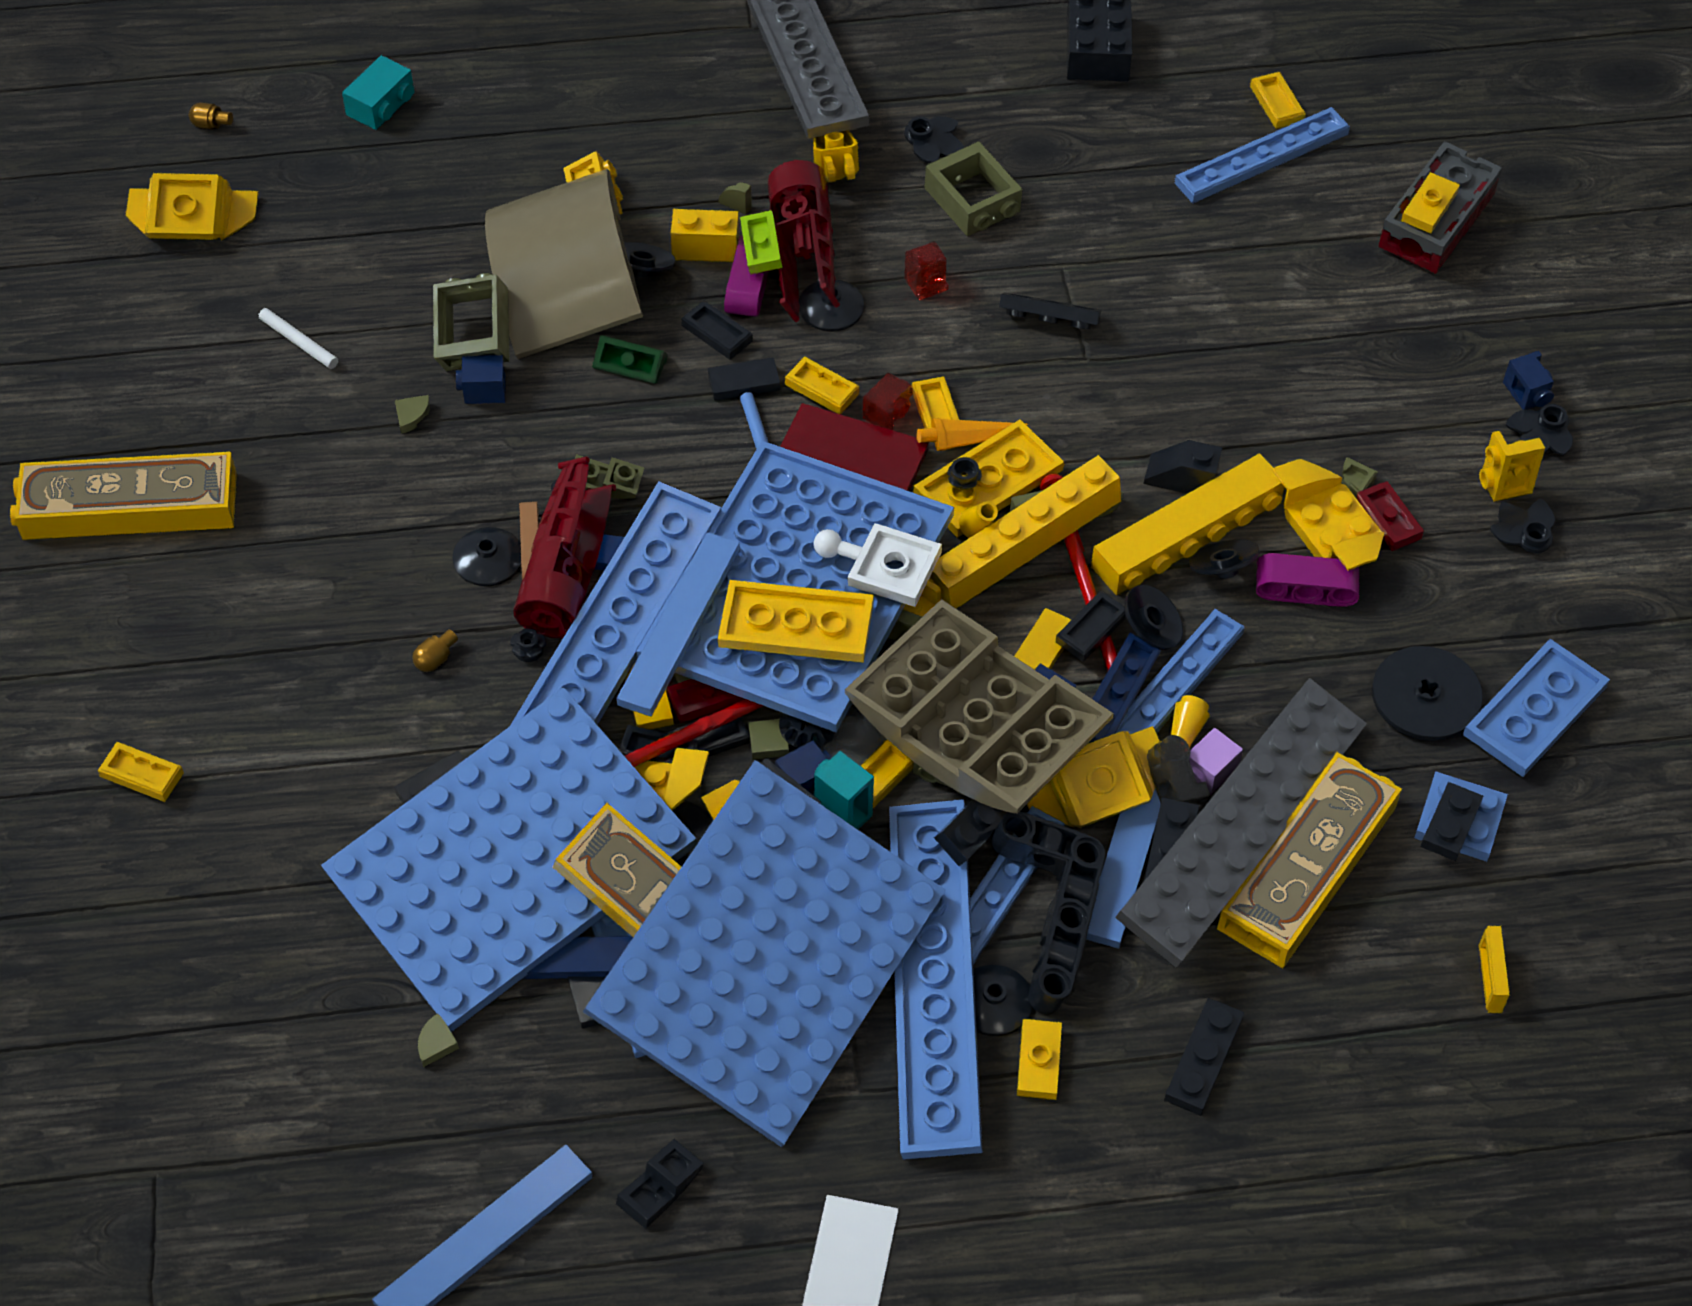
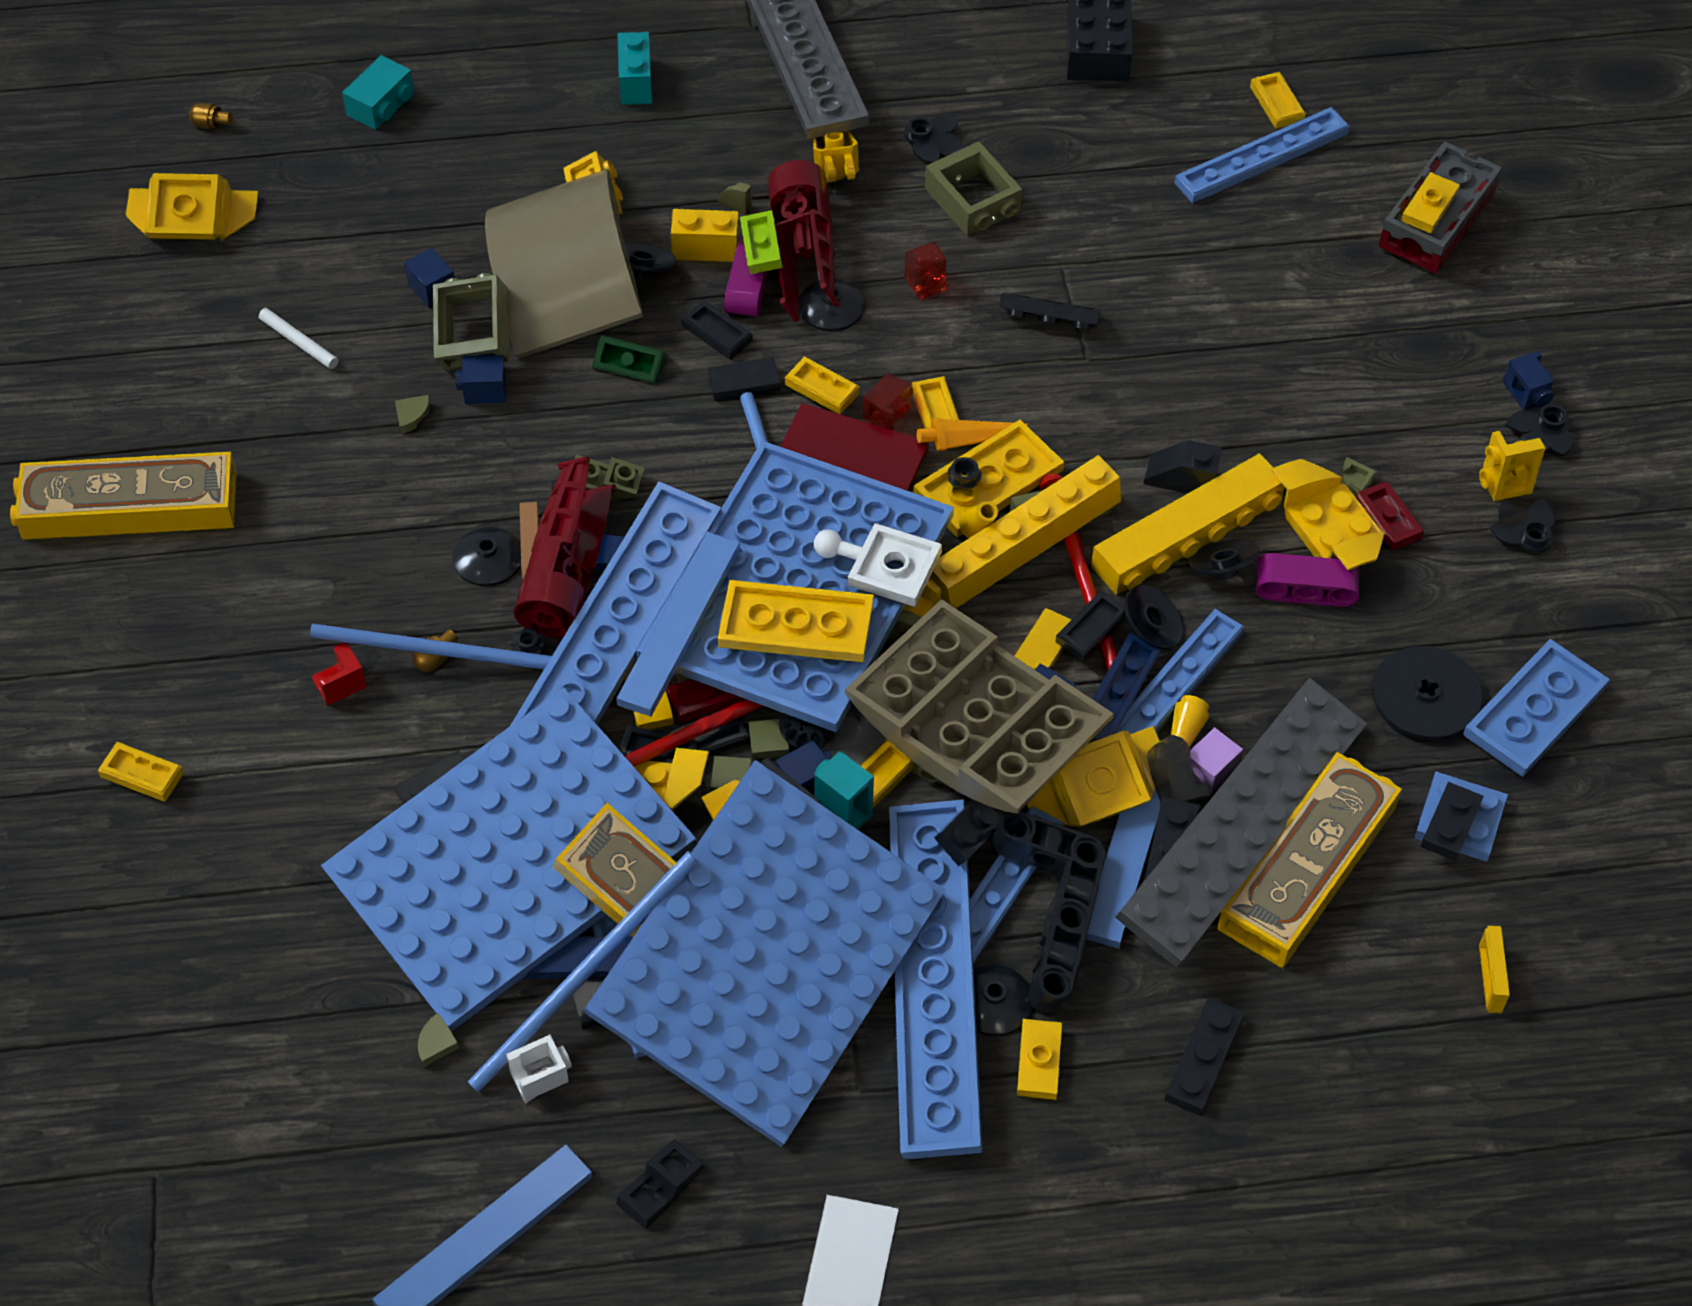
(340, 679): none -> red panel
(425, 271): none -> dark blue brick
(429, 646): none -> medium blue piece
(538, 1067): none -> white window
(583, 970): none -> medium blue piece
(634, 68): none -> teal brick
(728, 769): none -> olive tile

